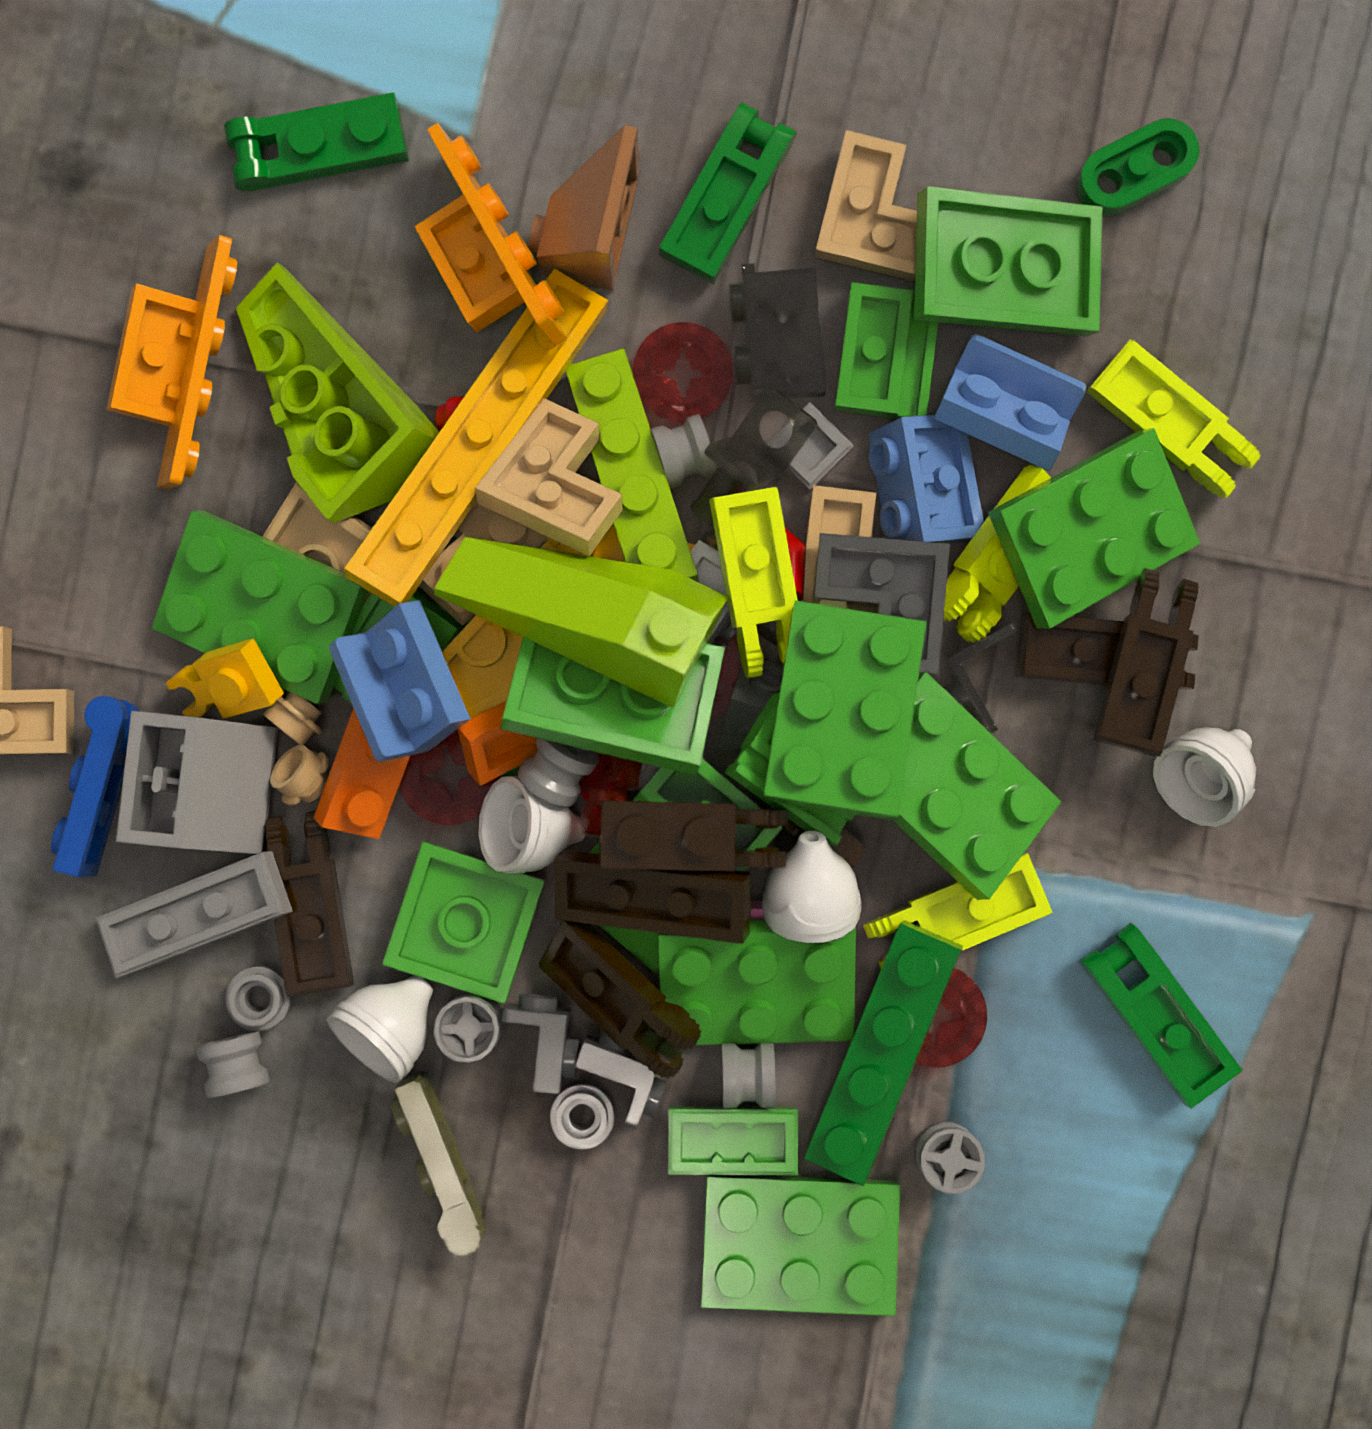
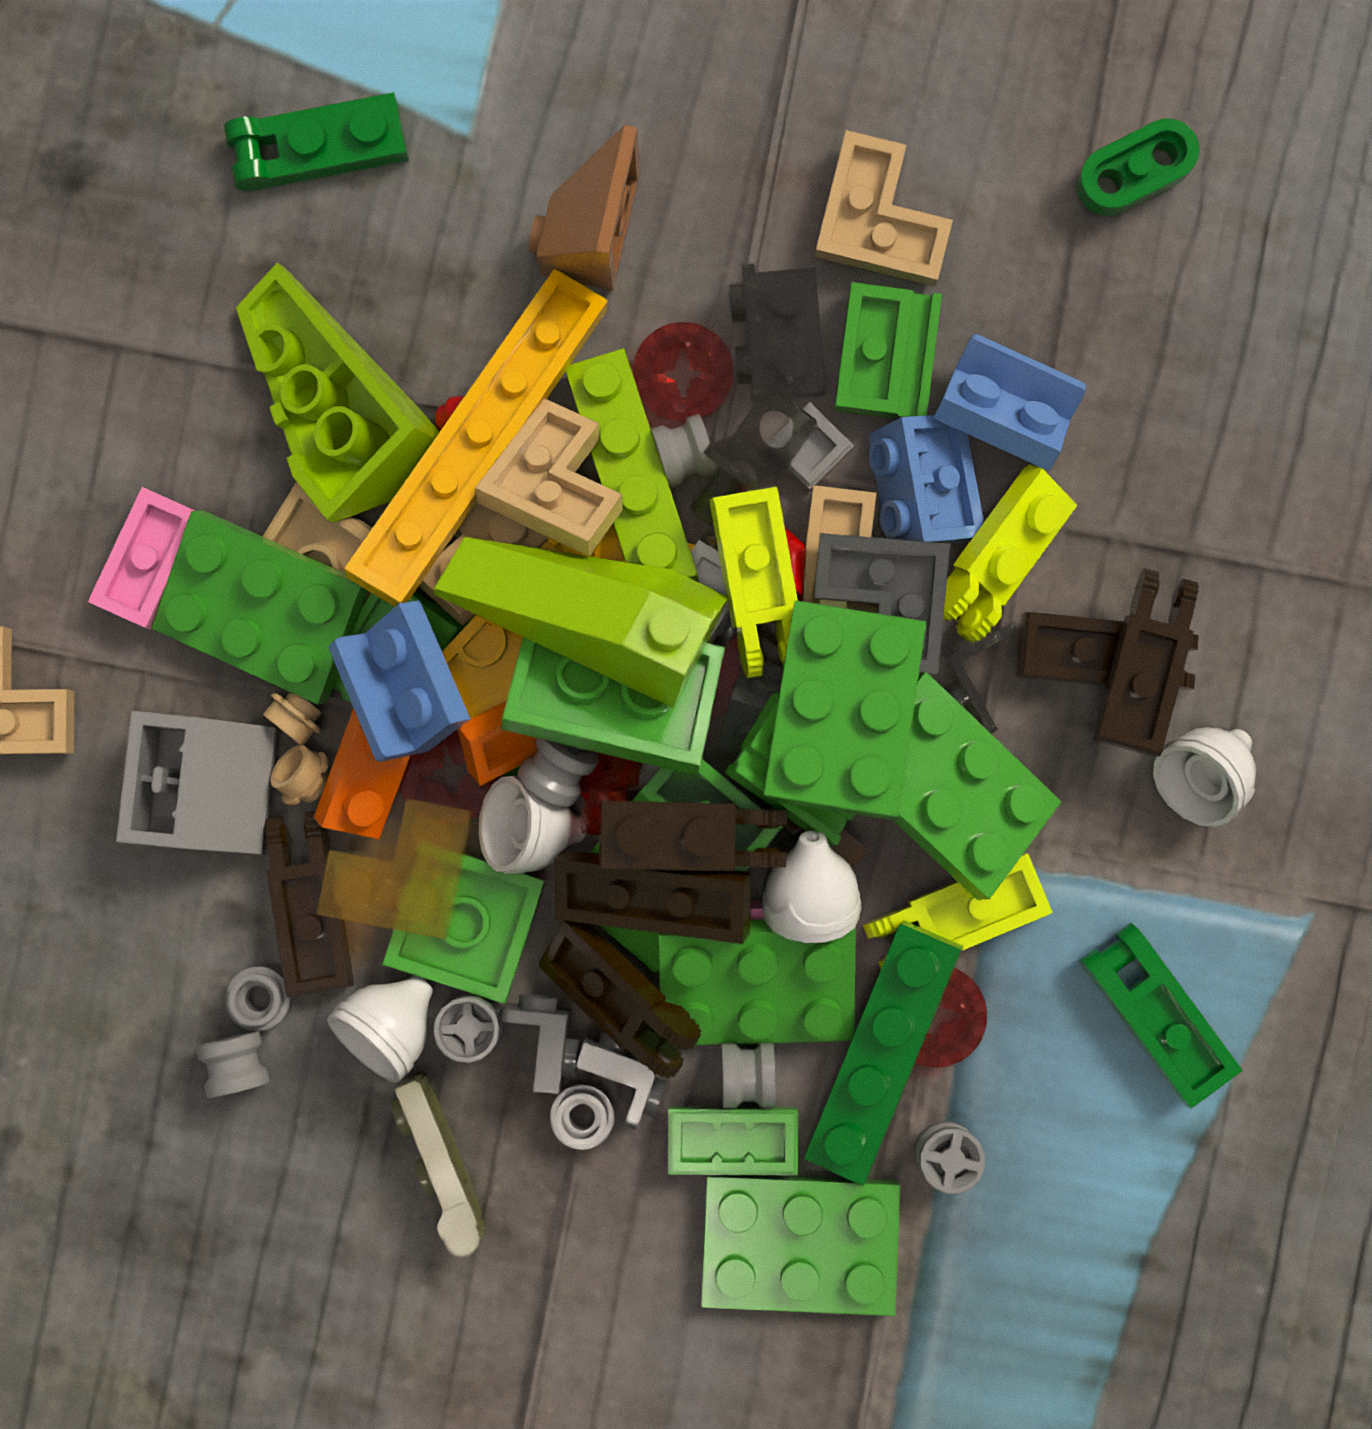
(96, 789): blue plate -> none
(142, 559): none -> bright pink plate
(166, 359): light orange bracket -> none
(194, 914): light grey tile -> none
(230, 678): yellow plate -> none
(415, 889): none -> clear yellow plate
(475, 253): light orange bracket -> none
(726, 194): green plate -> none
(1007, 262): bright green plate -> none
(1094, 528): bright green plate -> none
(1152, 396): neon yellow hinge -> none

